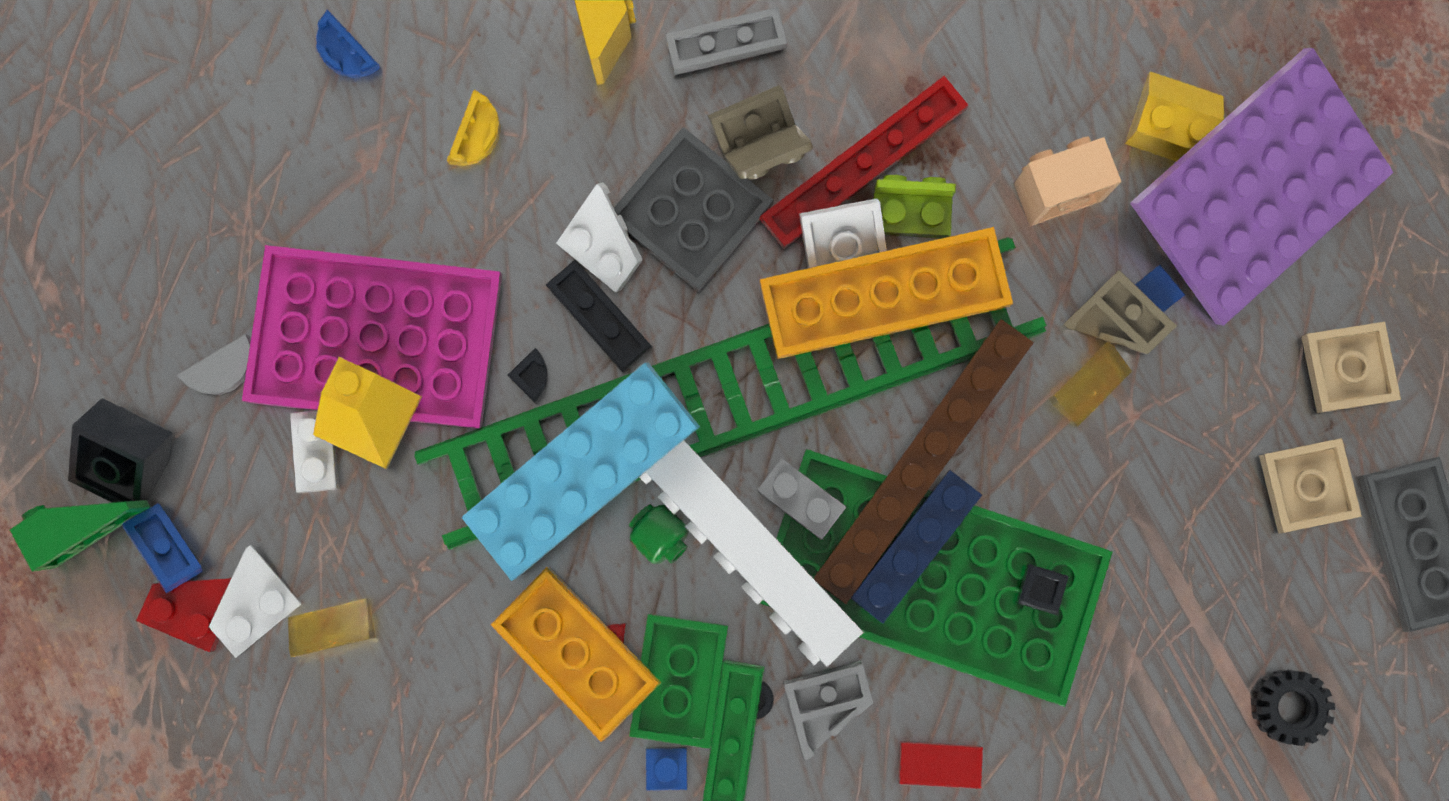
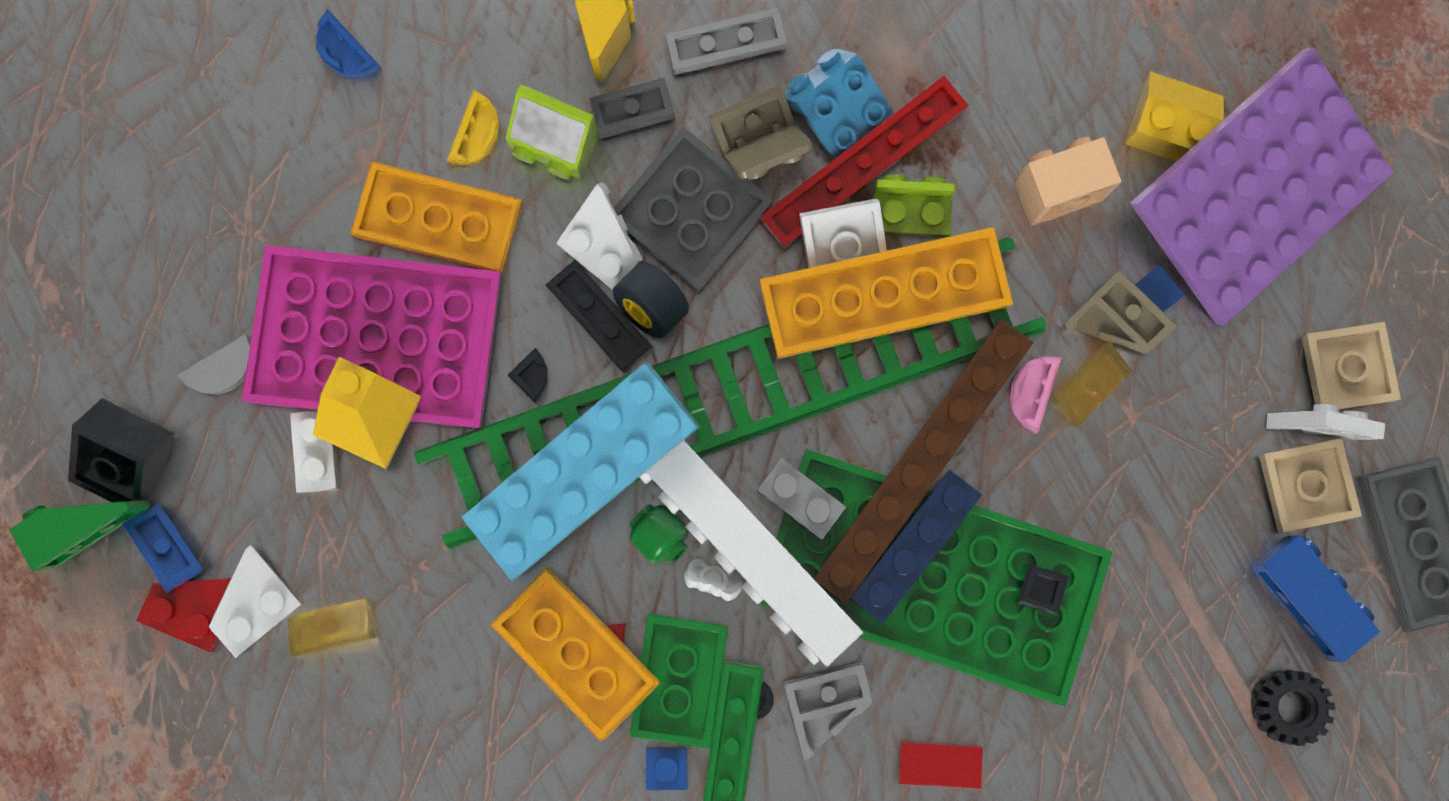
(436, 218): none -> light orange tile
(551, 133): none -> slope
(632, 108): none -> dark grey plate
(650, 299): none -> black wheel
(712, 579): none -> white piece
(838, 100): none -> dark azure bracket
(1031, 391): none -> bright pink tile
(1316, 598): none -> blue brick
(1328, 422): none -> white wing

